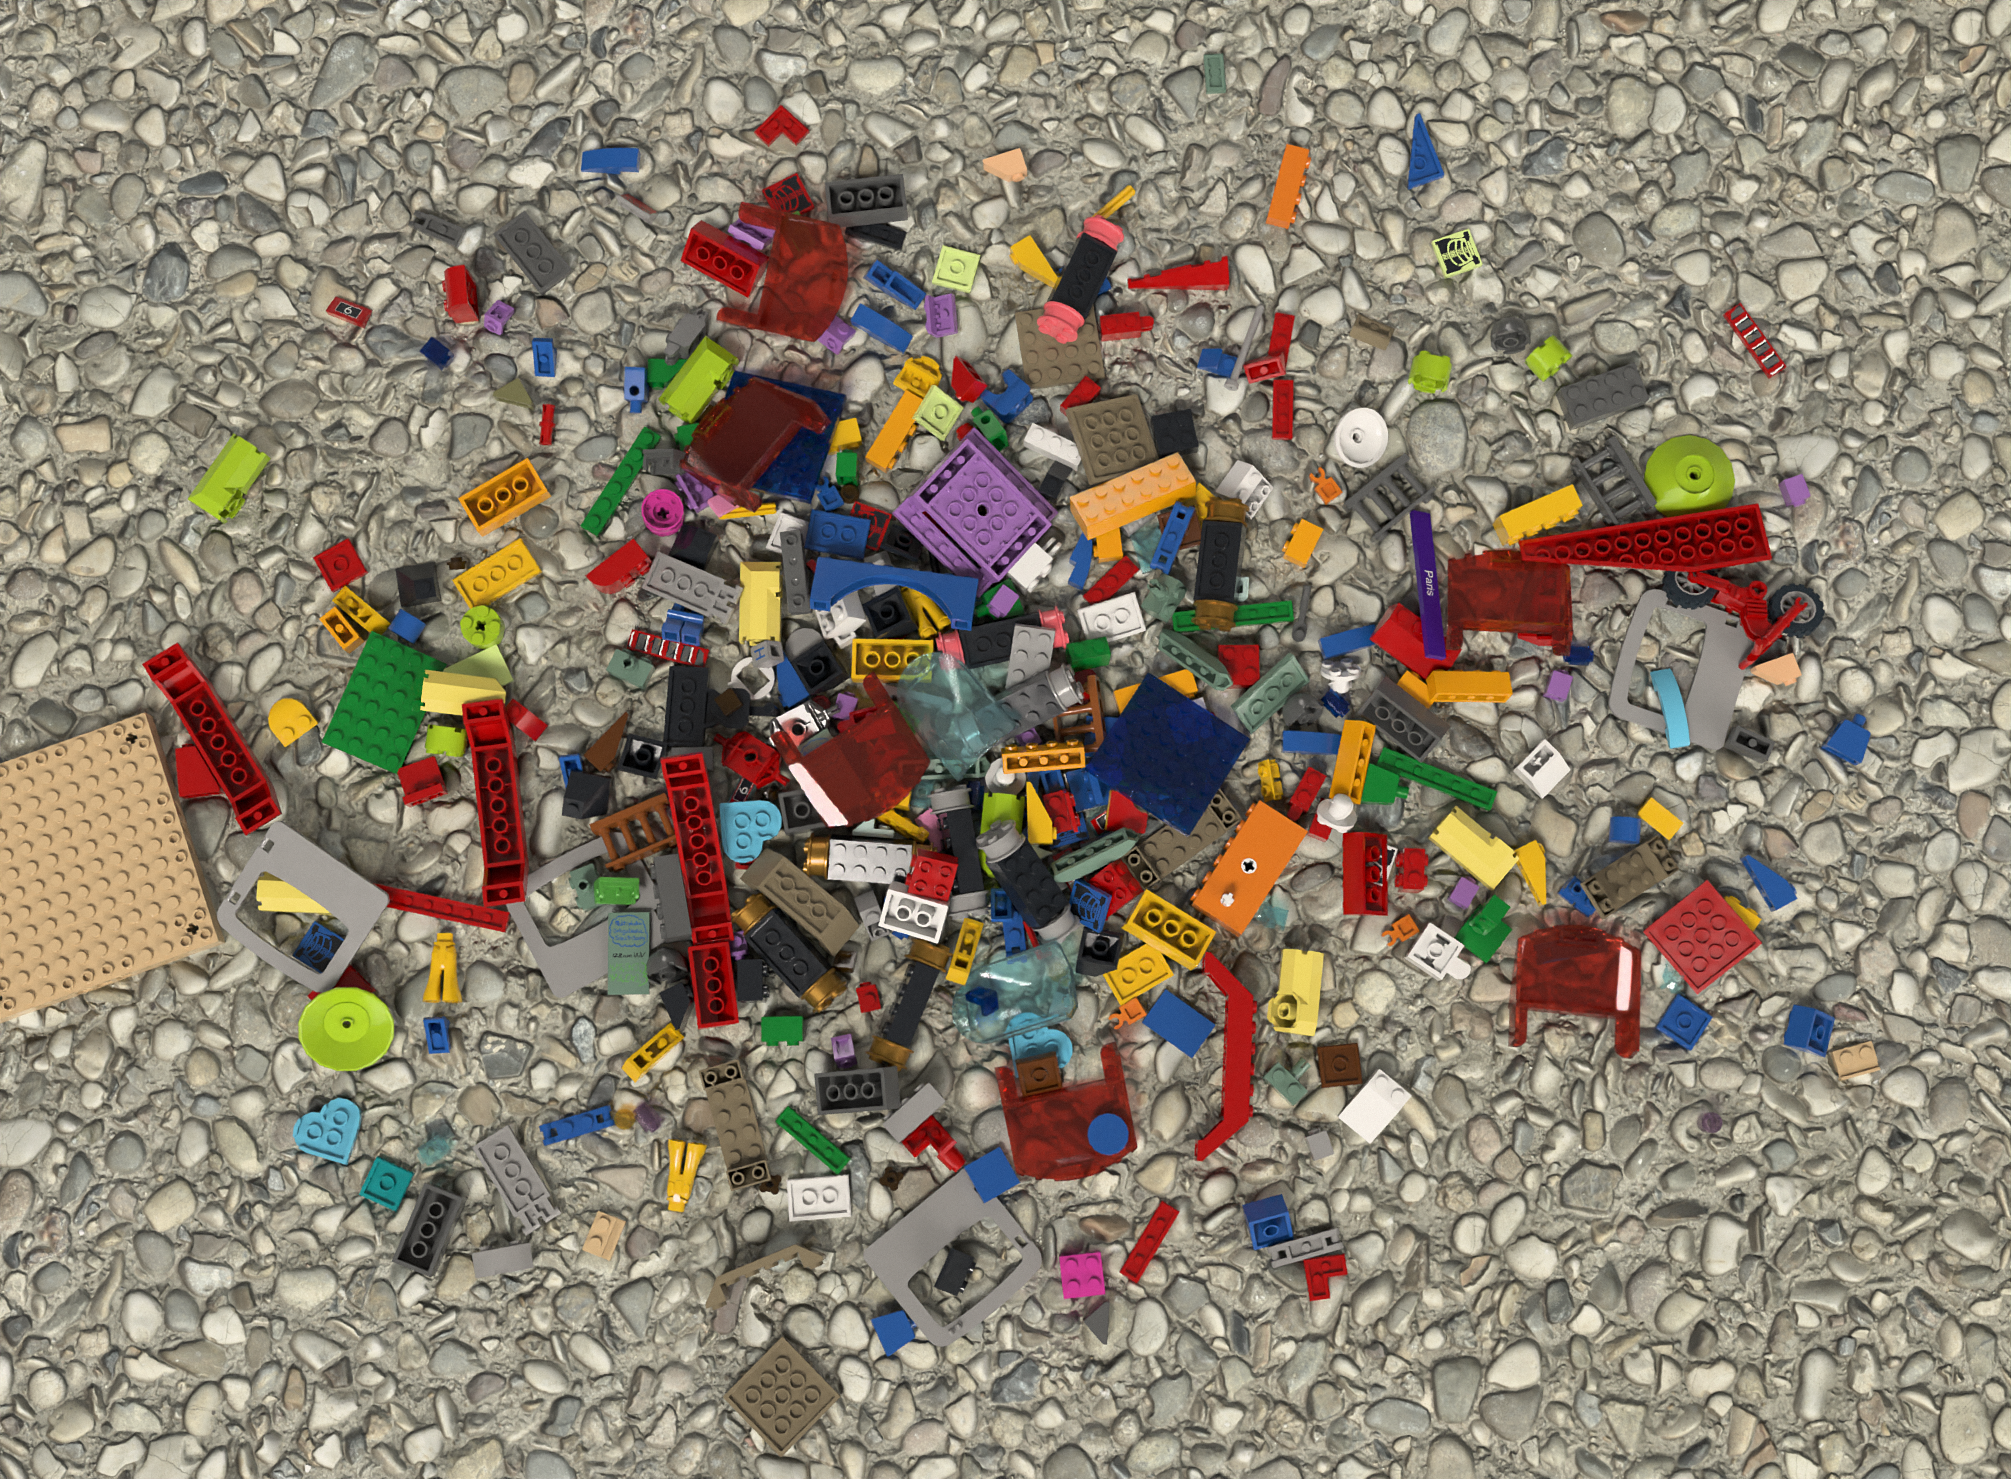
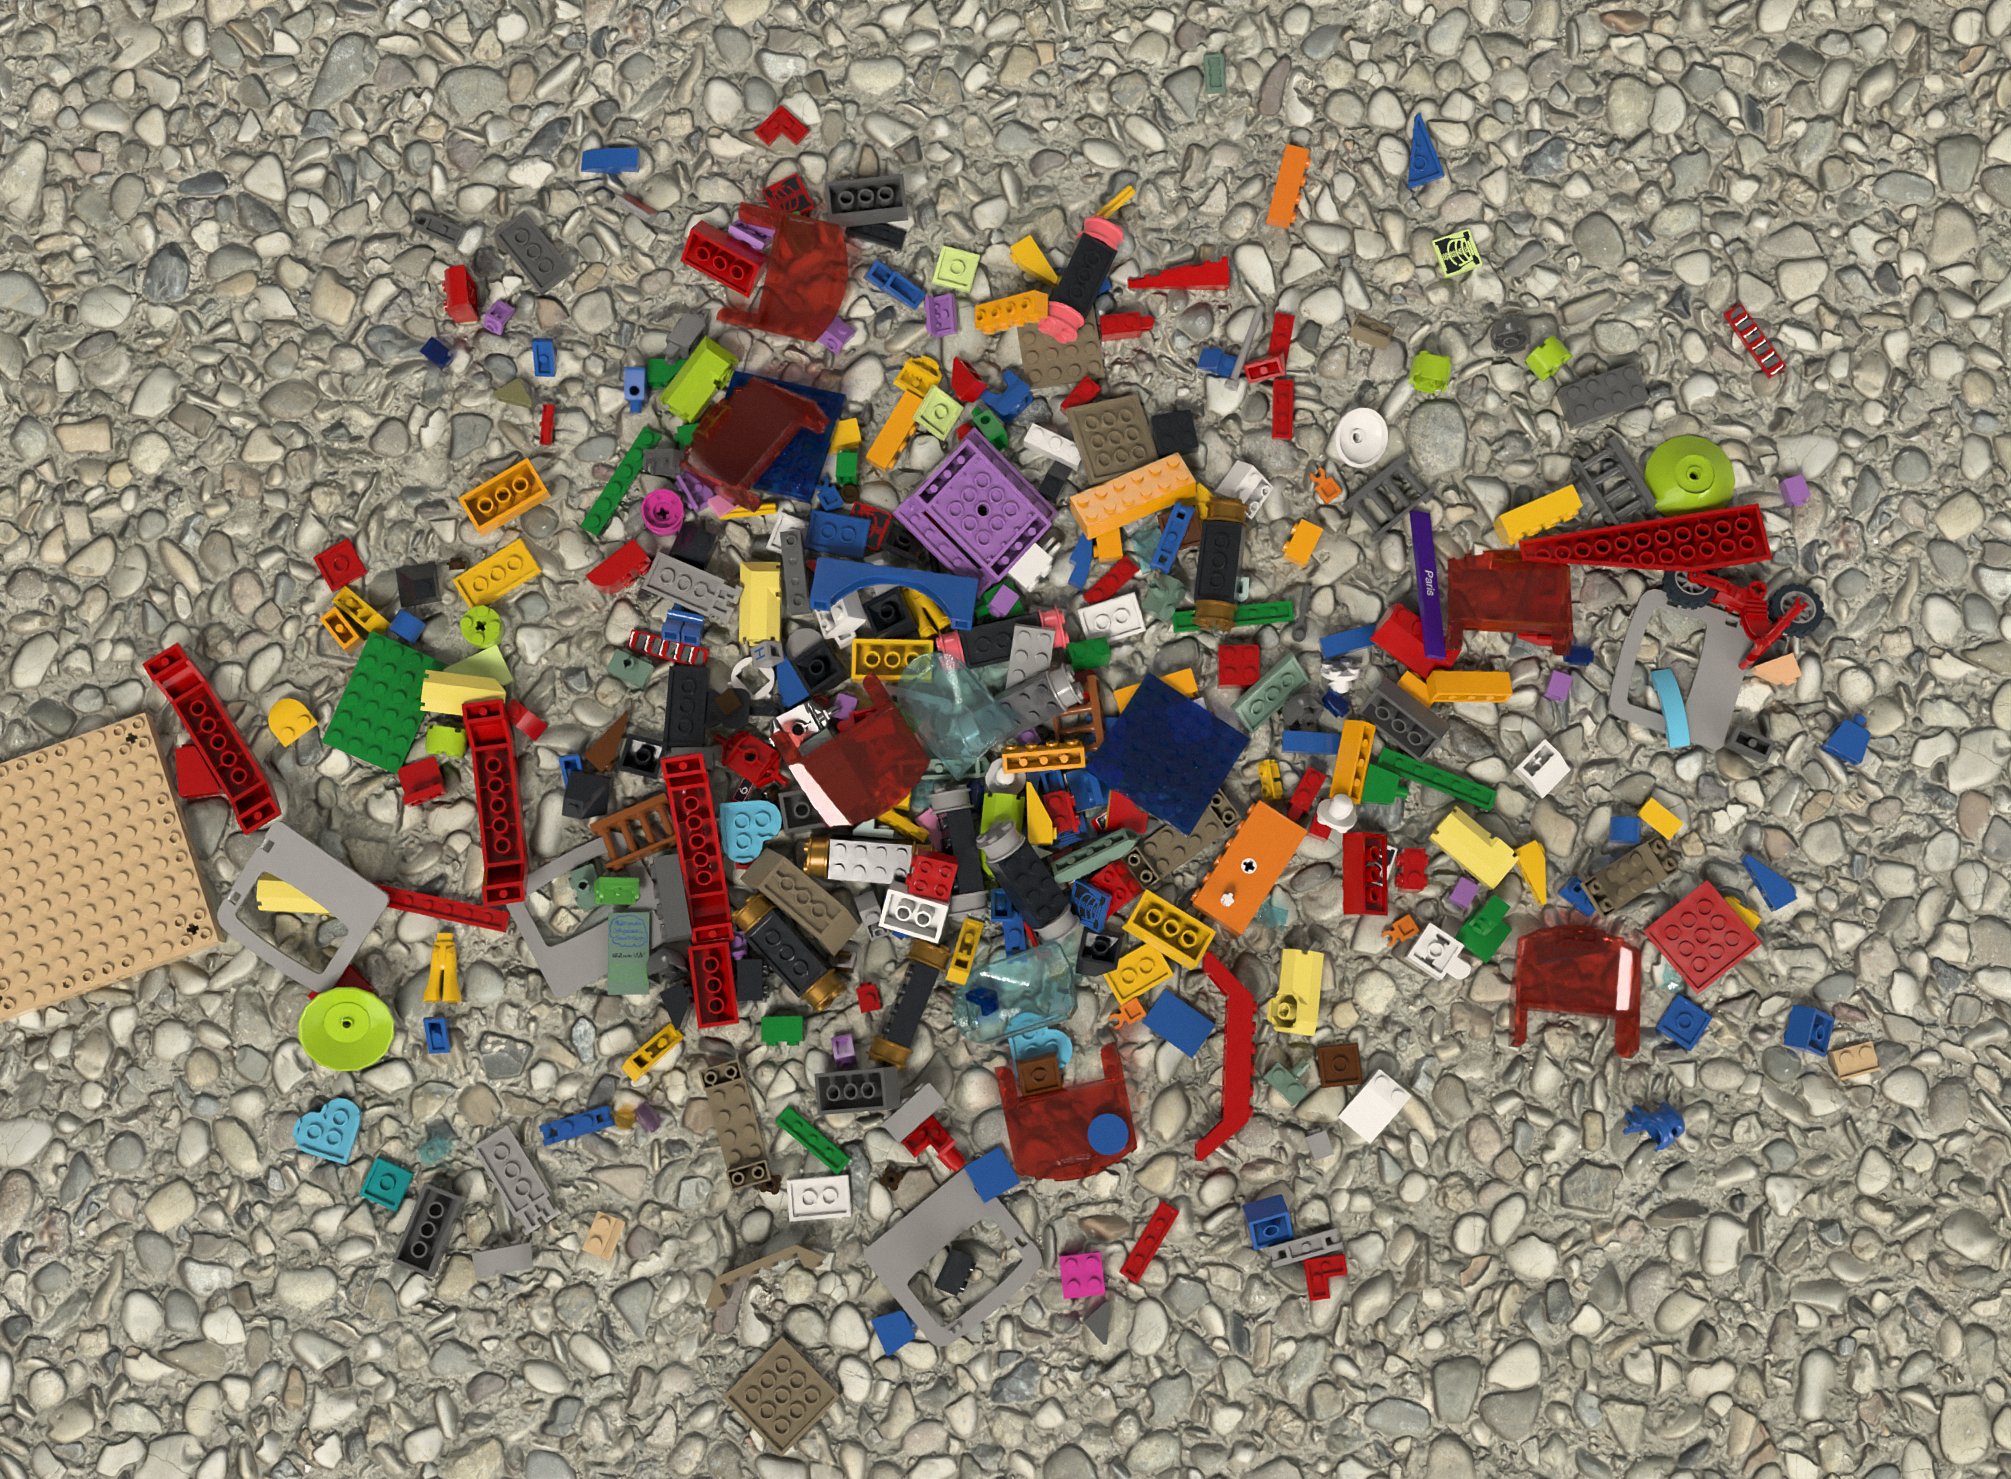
(228, 478): lime brick -> none
(318, 947): tile -> none
(349, 312): slope -> none
(681, 1184): yellow piece -> none
(881, 328): blue slope -> none
(1007, 166): light nougat slope -> none
(1011, 312): none -> light orange brick
(1194, 659): sand green brick -> none
(1661, 1124): none -> blue piece
(1715, 1122): clear purple brick -> none

